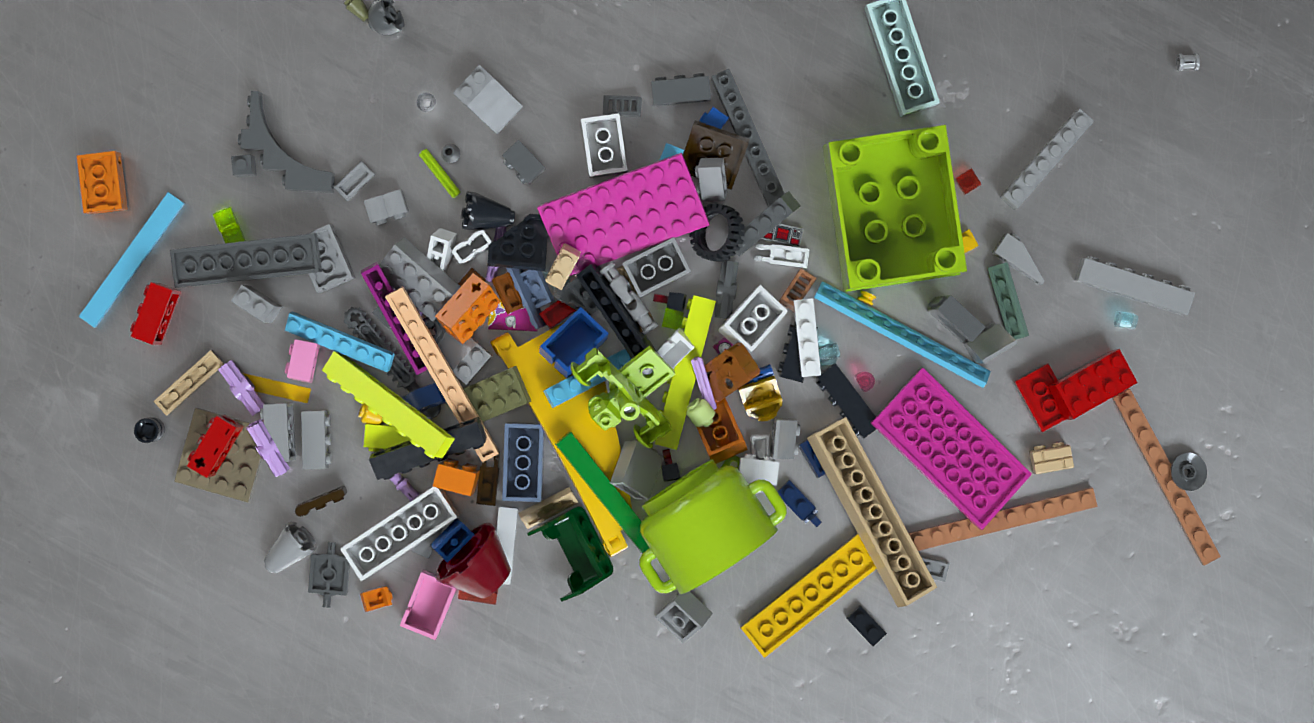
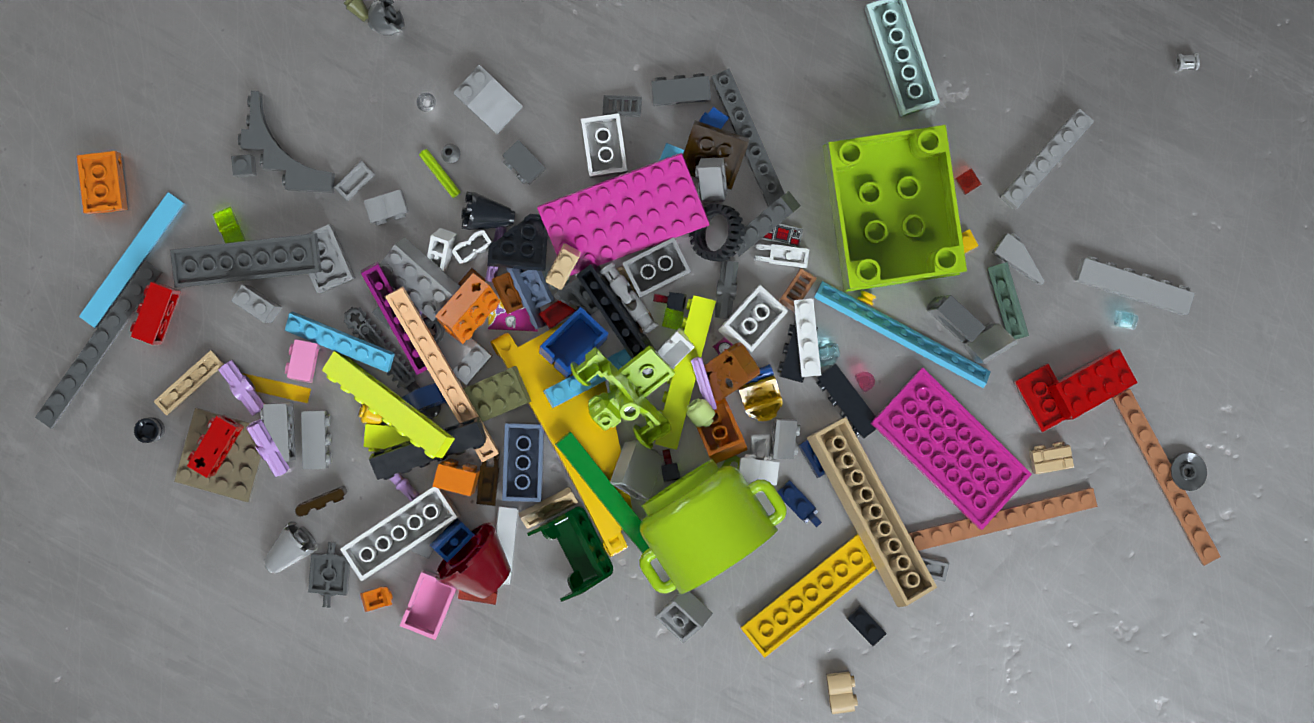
(97, 345): none -> dark grey plate
(840, 692): none -> tan brick

